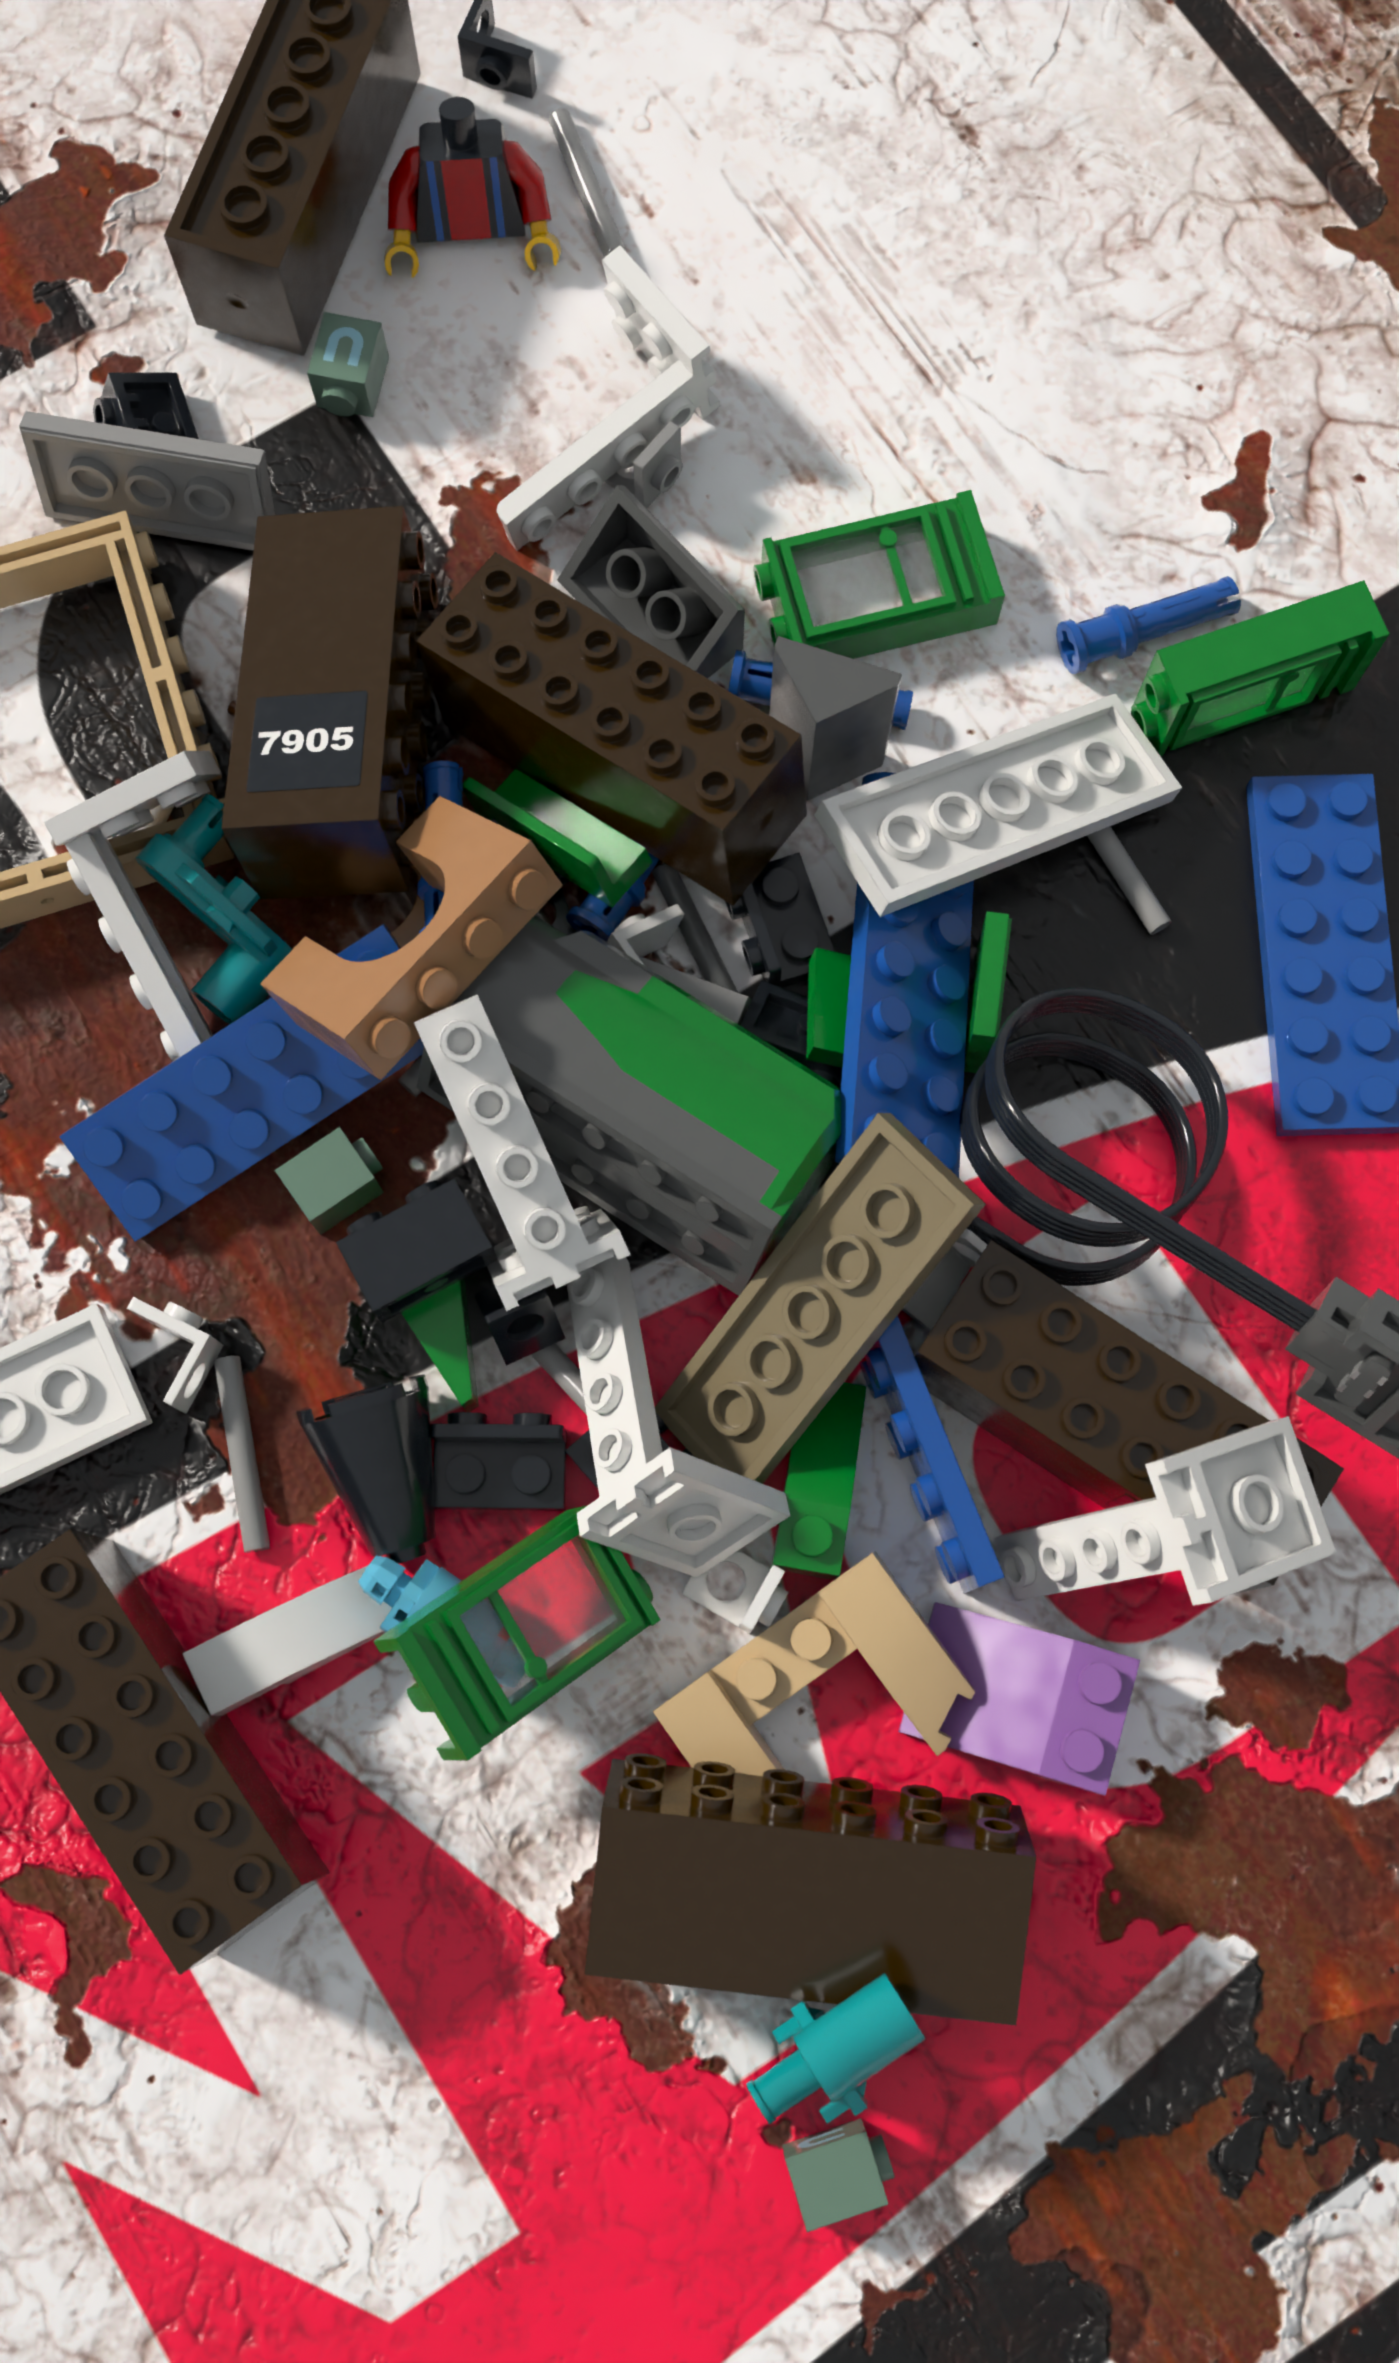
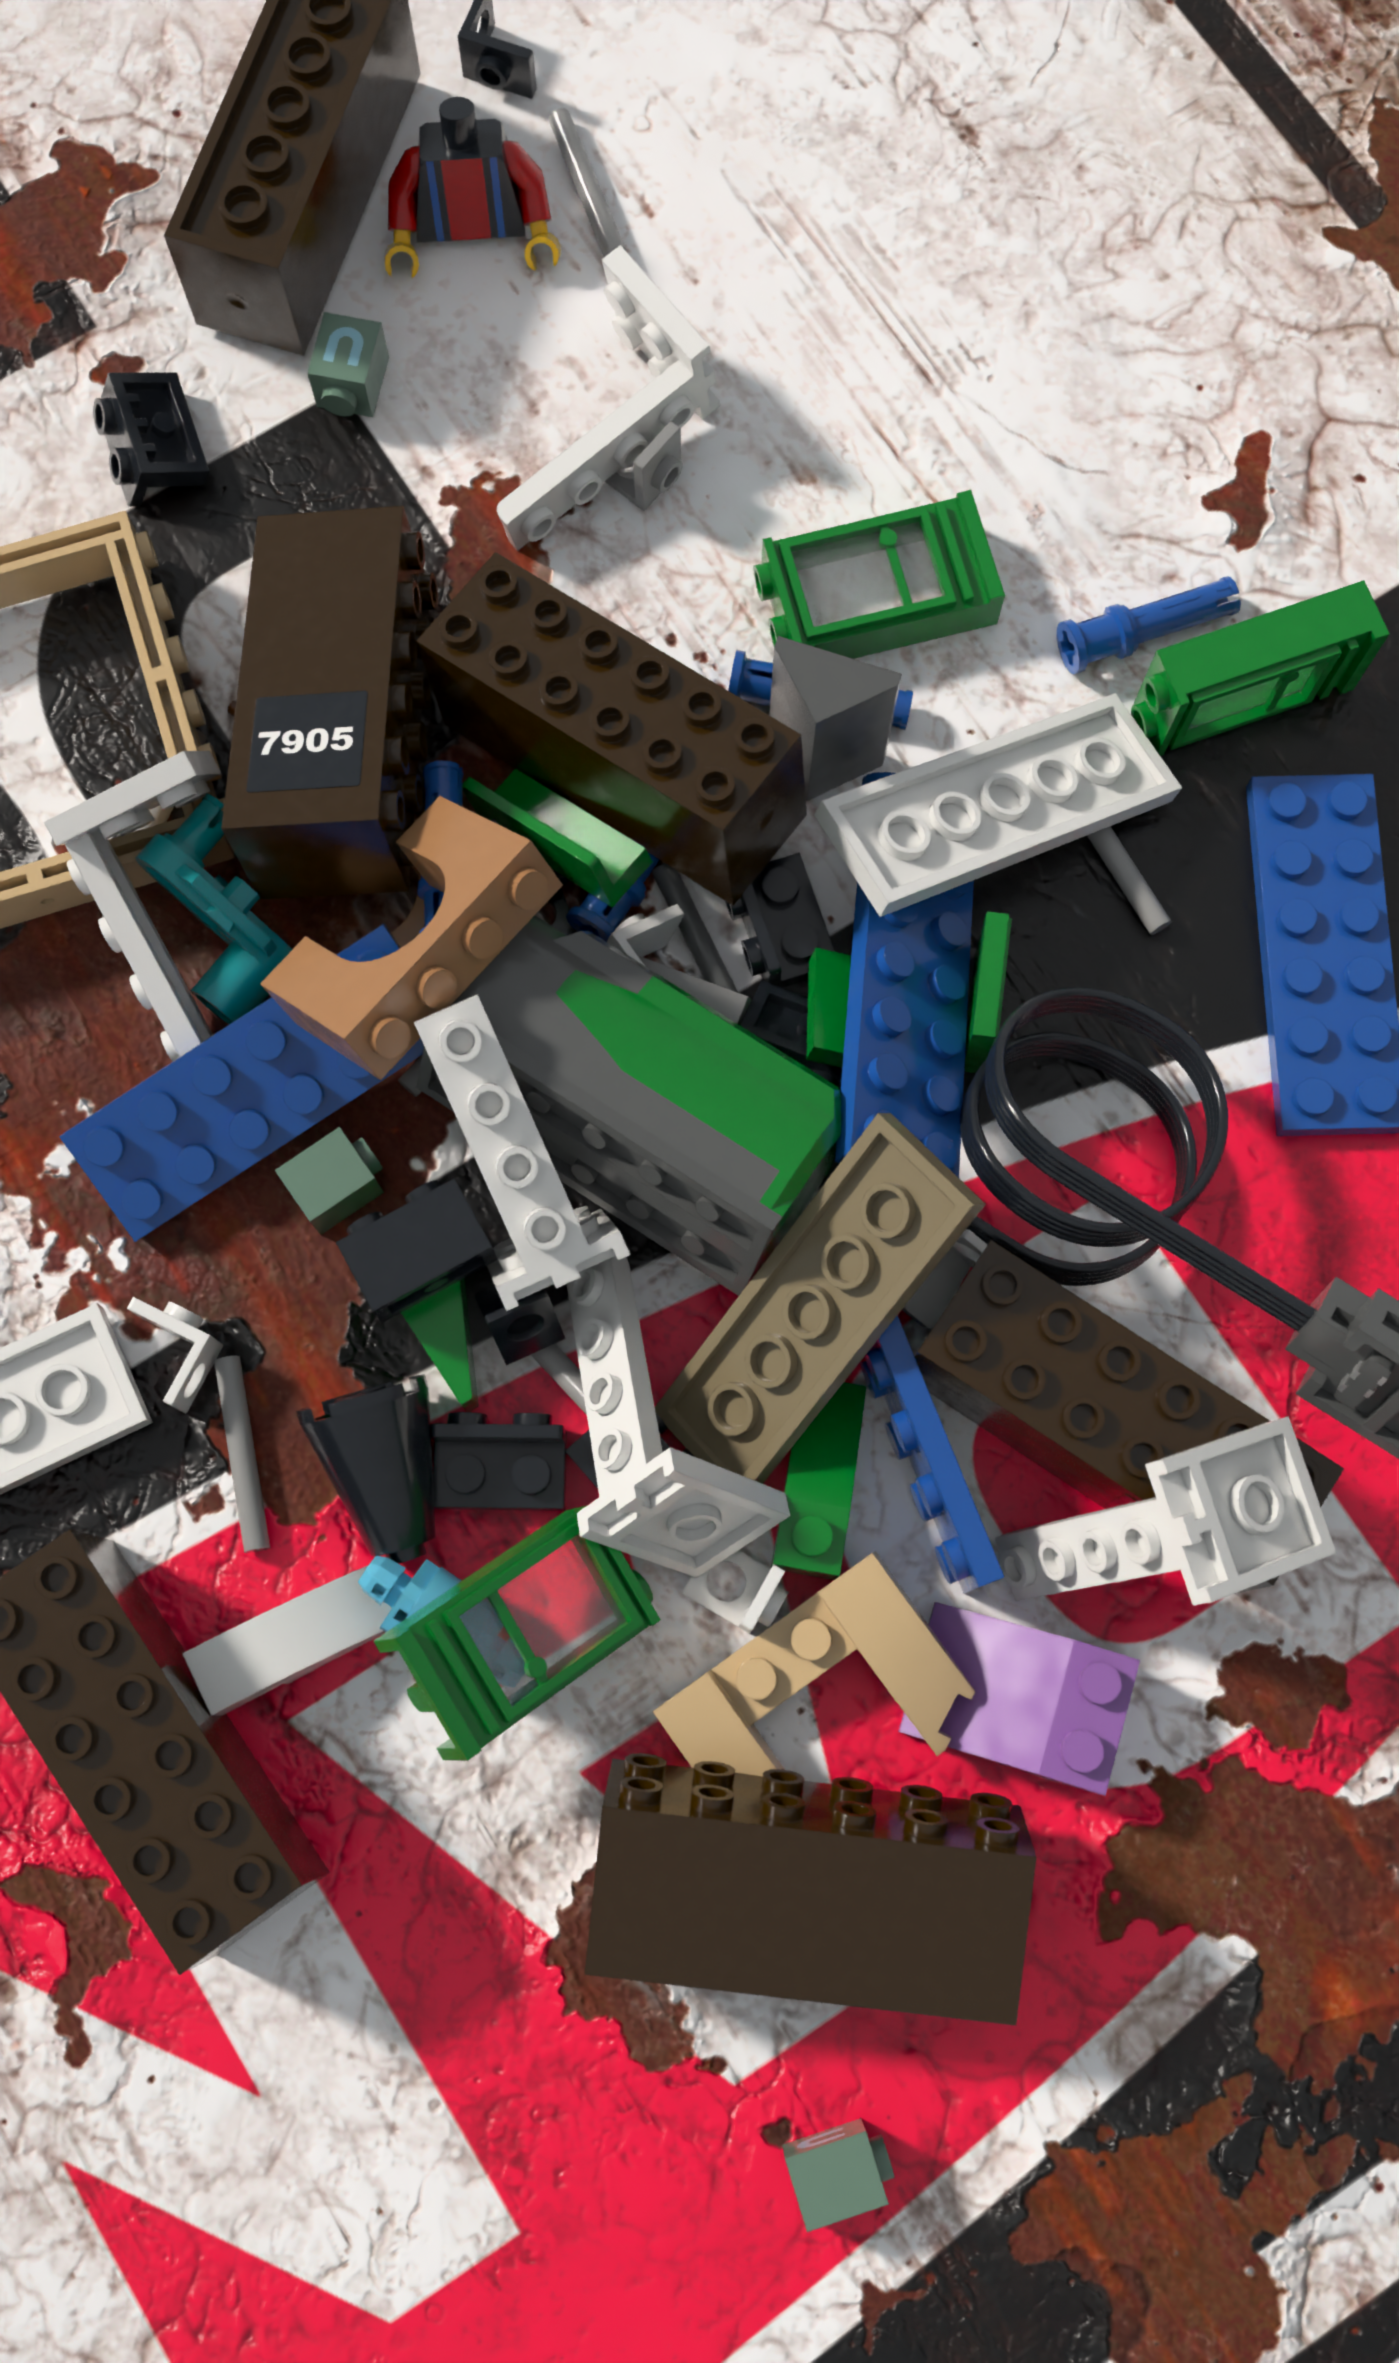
(160, 479): light grey tile -> none
(654, 587): dark grey slope -> none
(837, 2051): teal piece -> none

